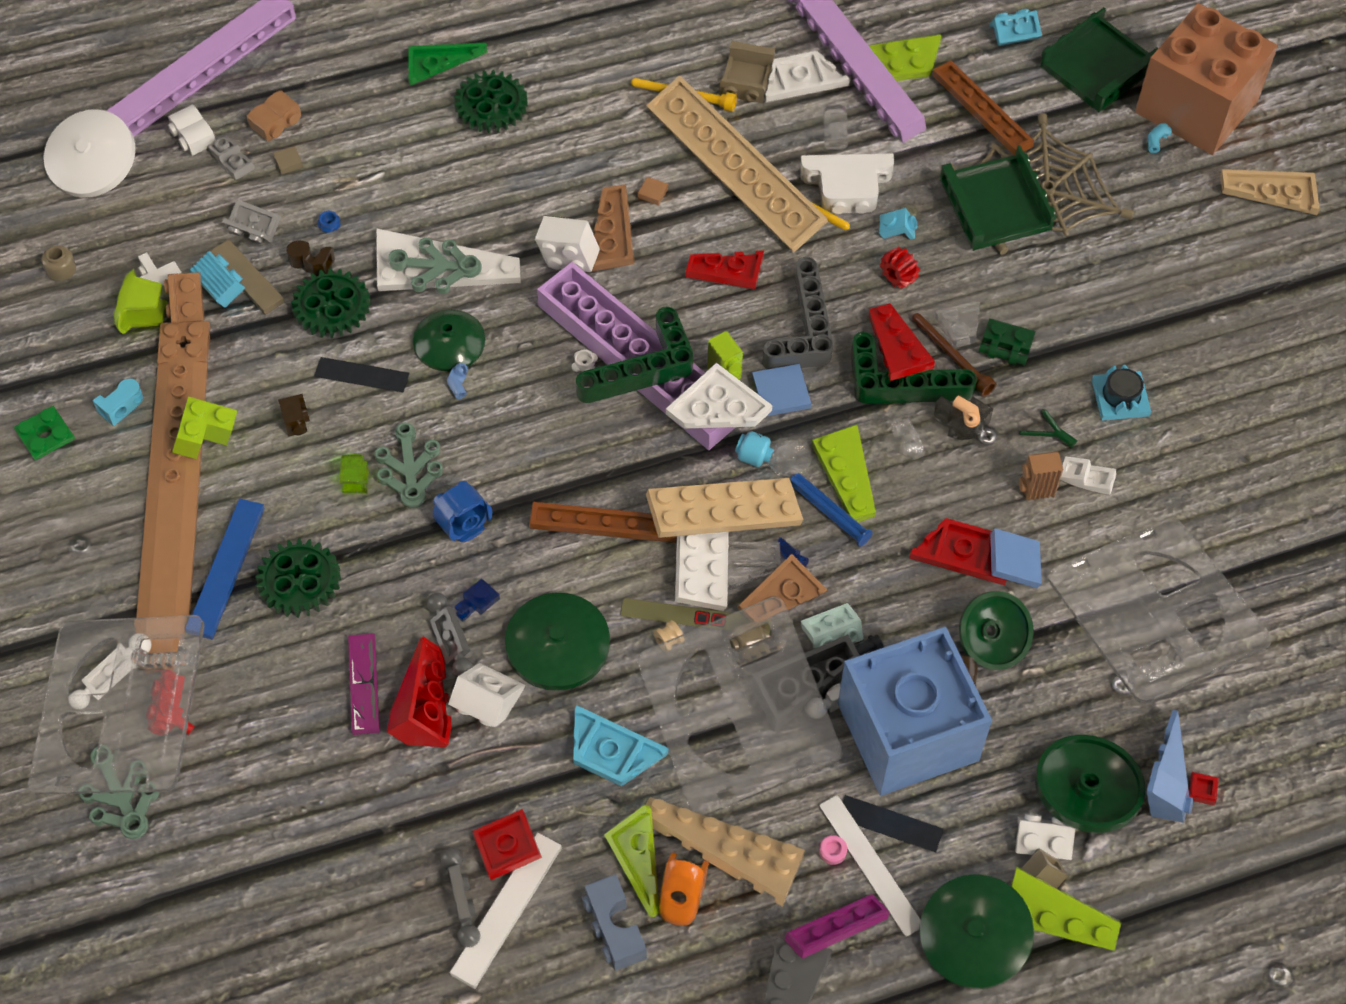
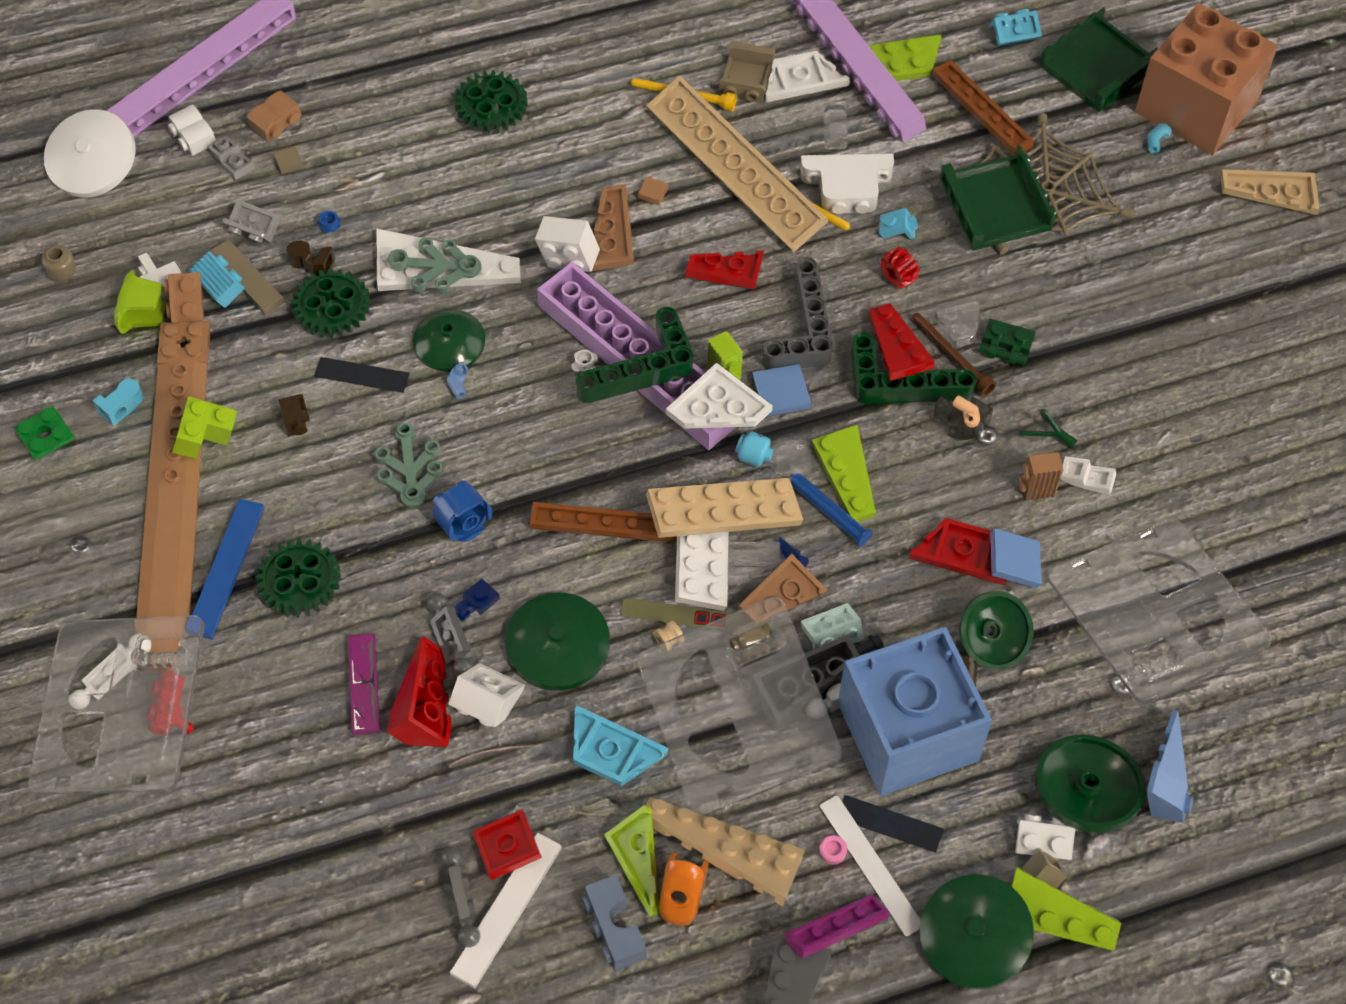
(121, 801): sand green plant -> none
(354, 474): clear neon green window -> none
(434, 59): green wing -> none
(910, 440): clear plate -> none
(1121, 394): piece -> none
(1203, 788): red tile -> none

